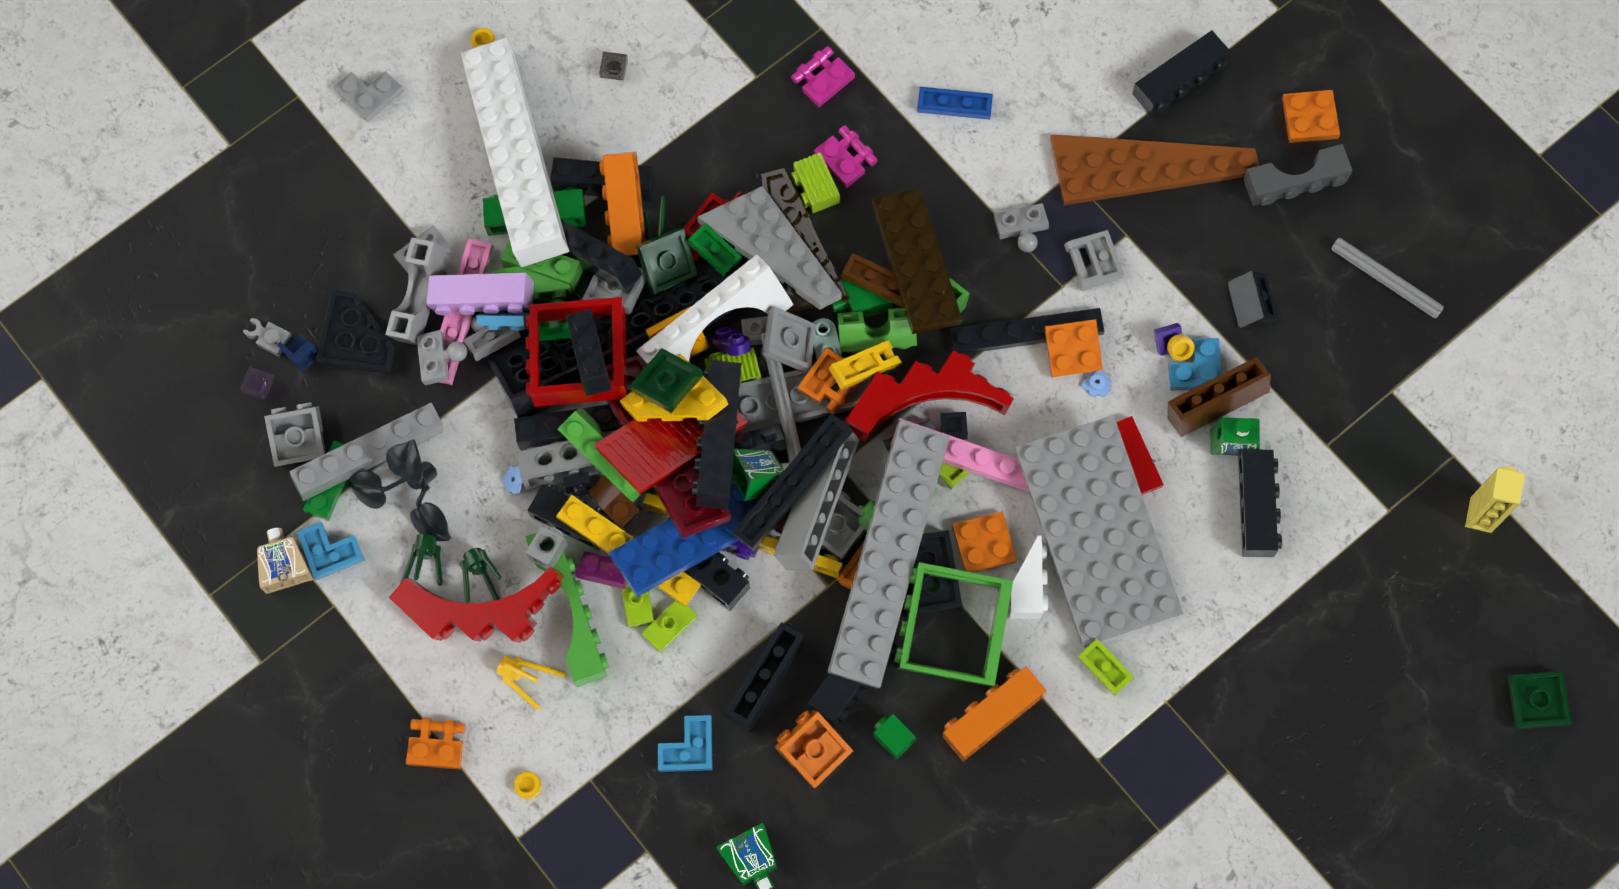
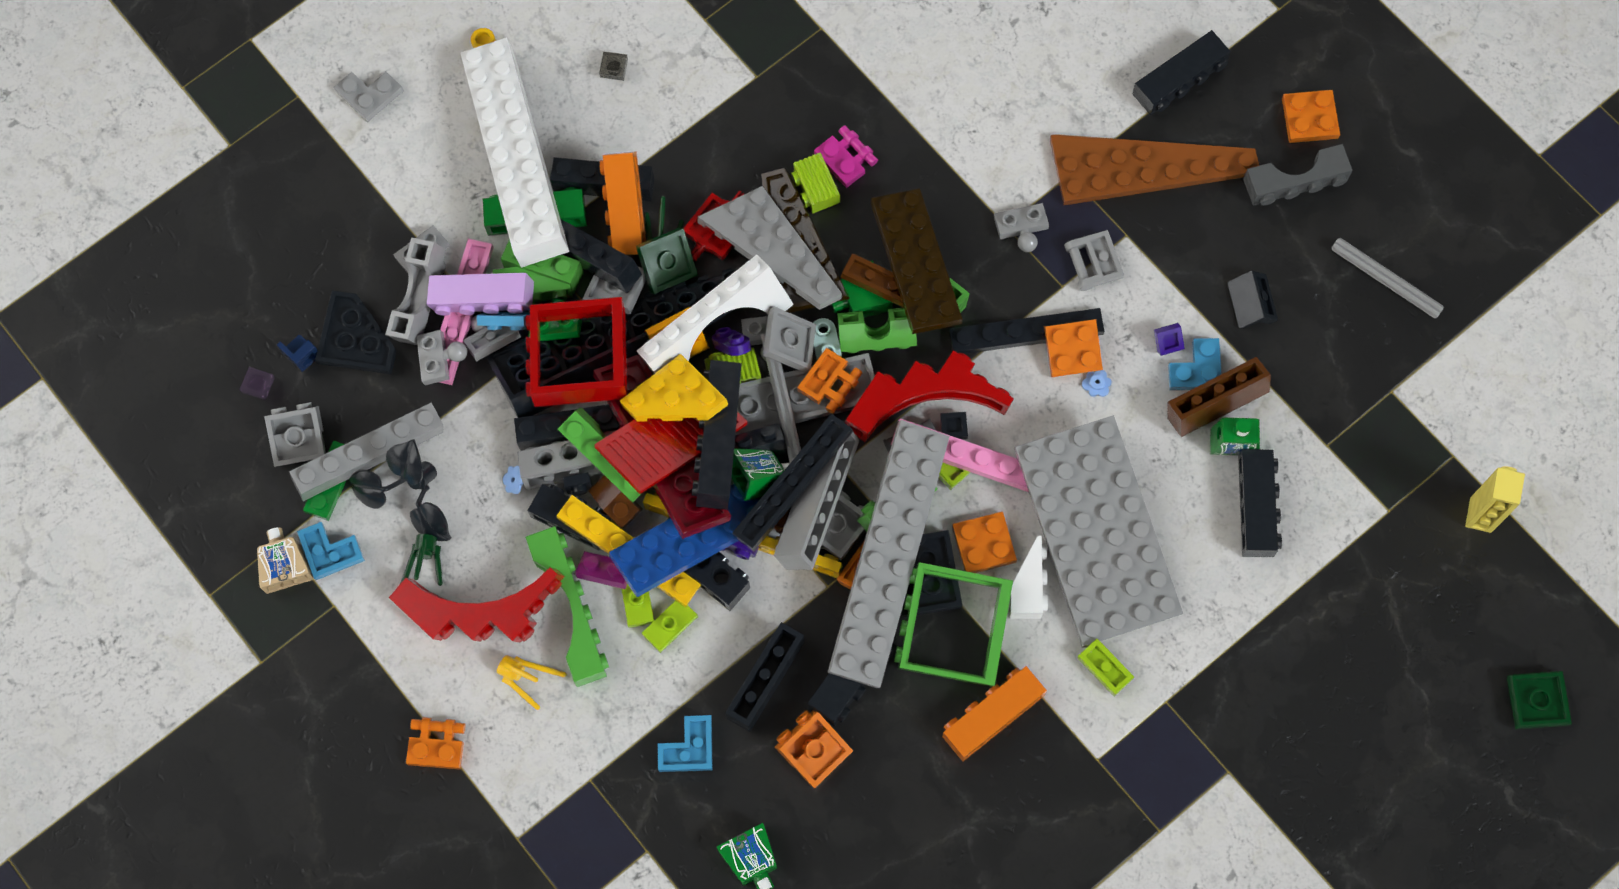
(268, 336): light grey plate -> none
(476, 562): dark green plant -> none
(527, 785): yellow tile -> none
(546, 558): light grey brick -> none
(588, 352): black brick -> none
(666, 380): dark green plate -> none
(714, 249): green plate -> none
(828, 81): dark pink plate -> none
(864, 365): yellow plate -> none
(893, 735): green brick -> none
(954, 103): blue tile -> none
(1139, 456): red tile -> none
(1180, 347): yellow tile -> none

